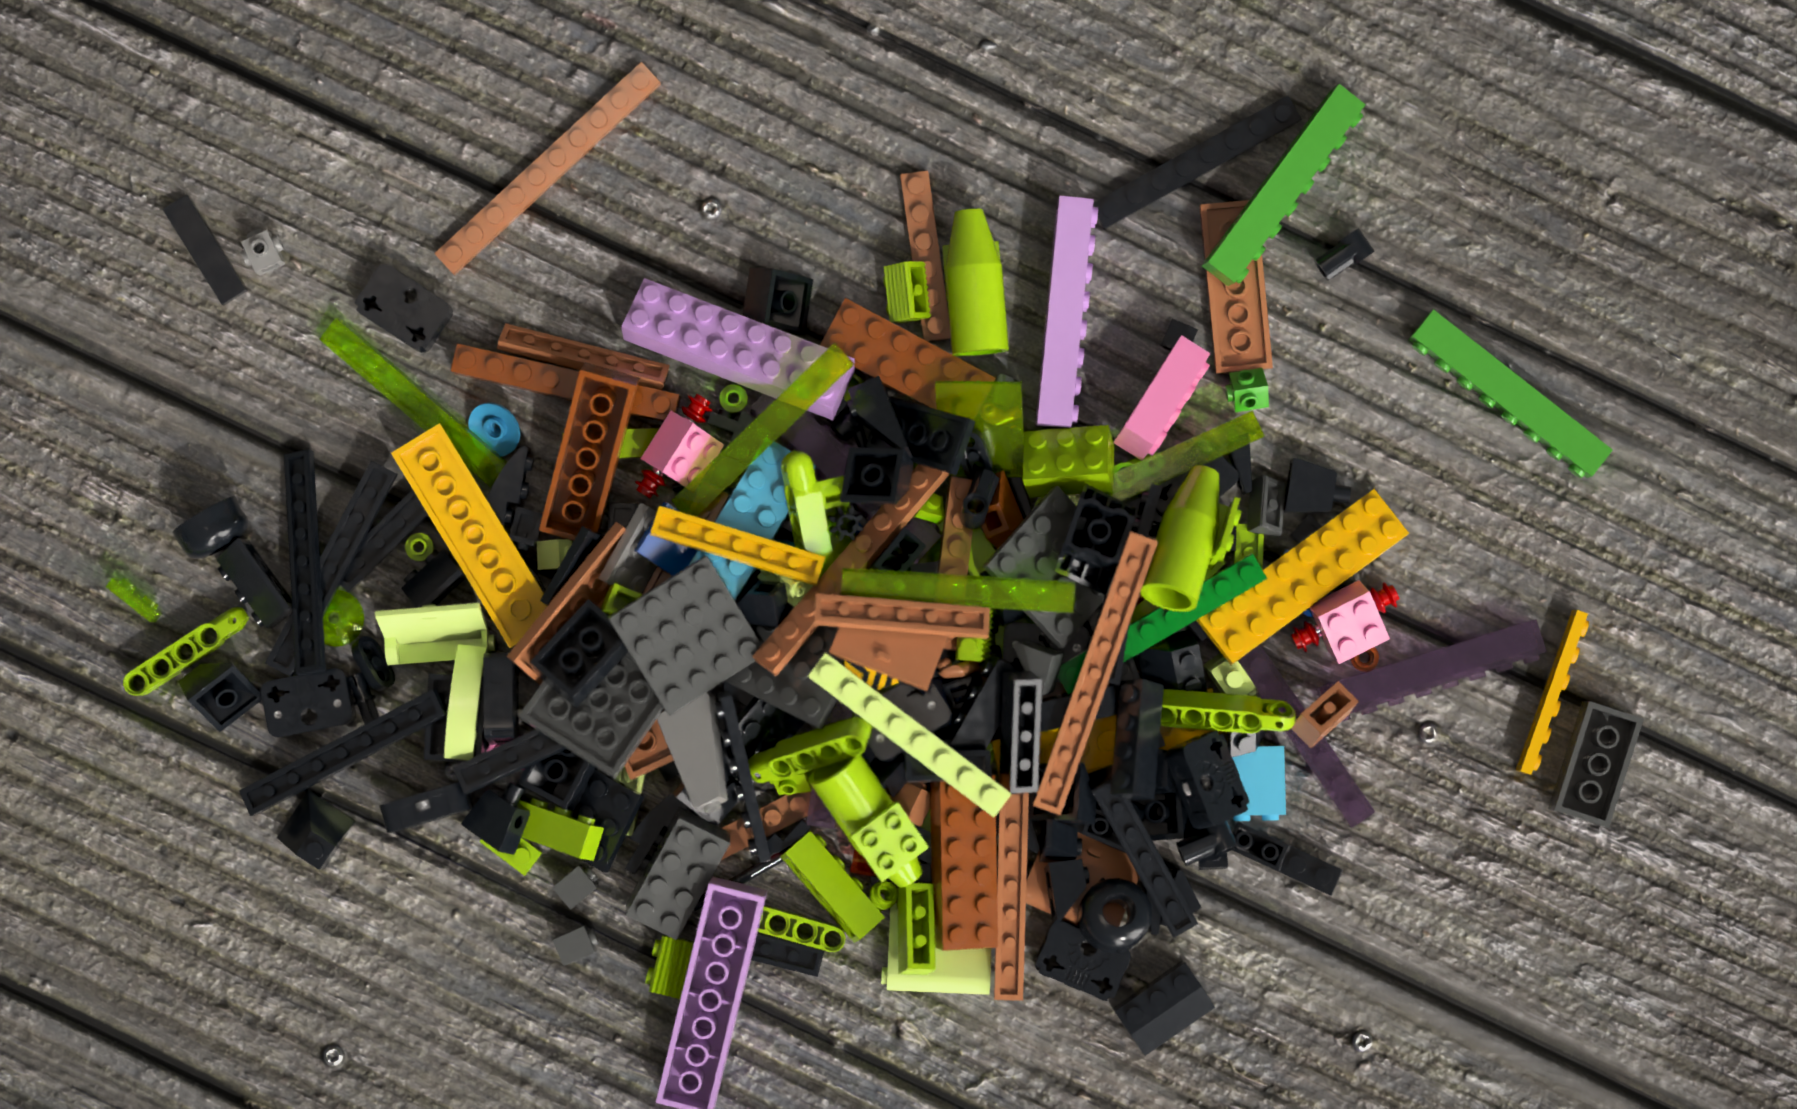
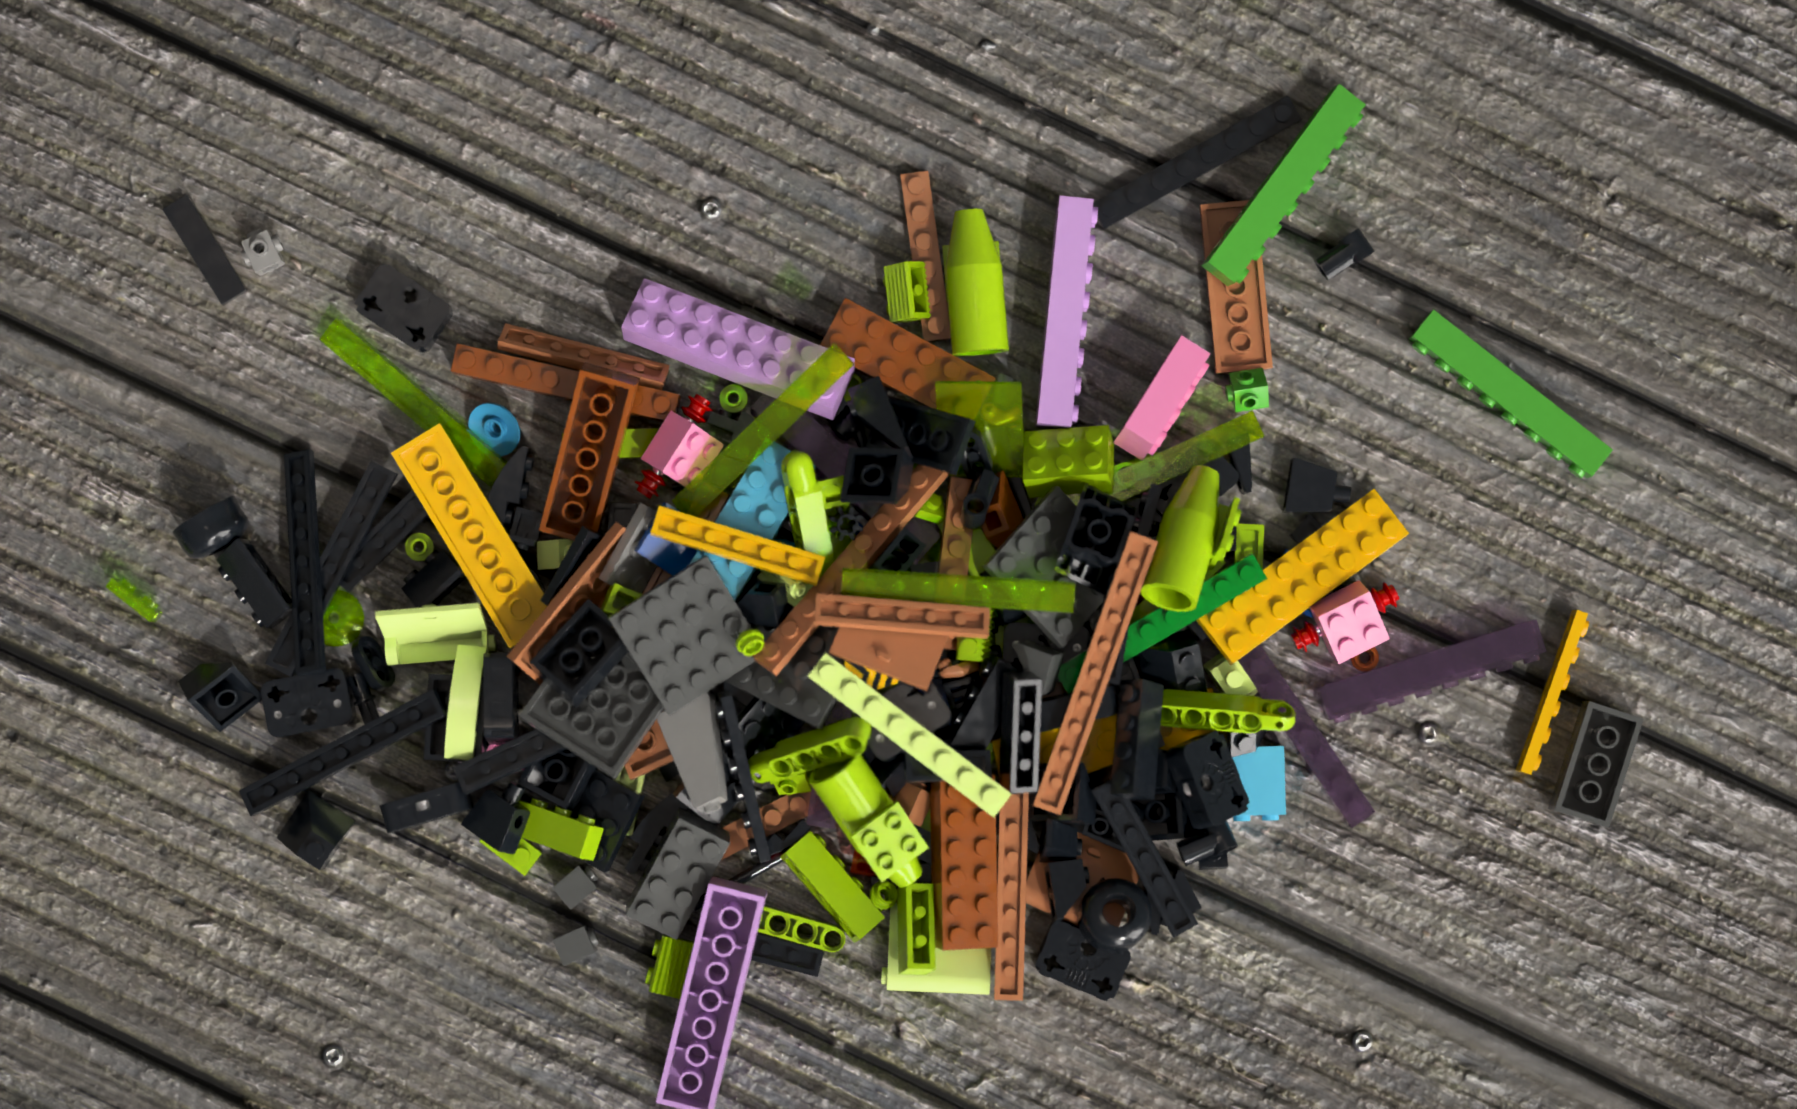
(221, 624): lime piece -> none
(547, 168): nougat plate -> none
(750, 642): none -> lime plate
(778, 299): black slope -> none
(1164, 1007): black slope -> none
(1175, 331): black tile -> none
(1266, 506): dark grey slope -> none
(1286, 859): black slope -> none
(1324, 714): nougat brick -> none

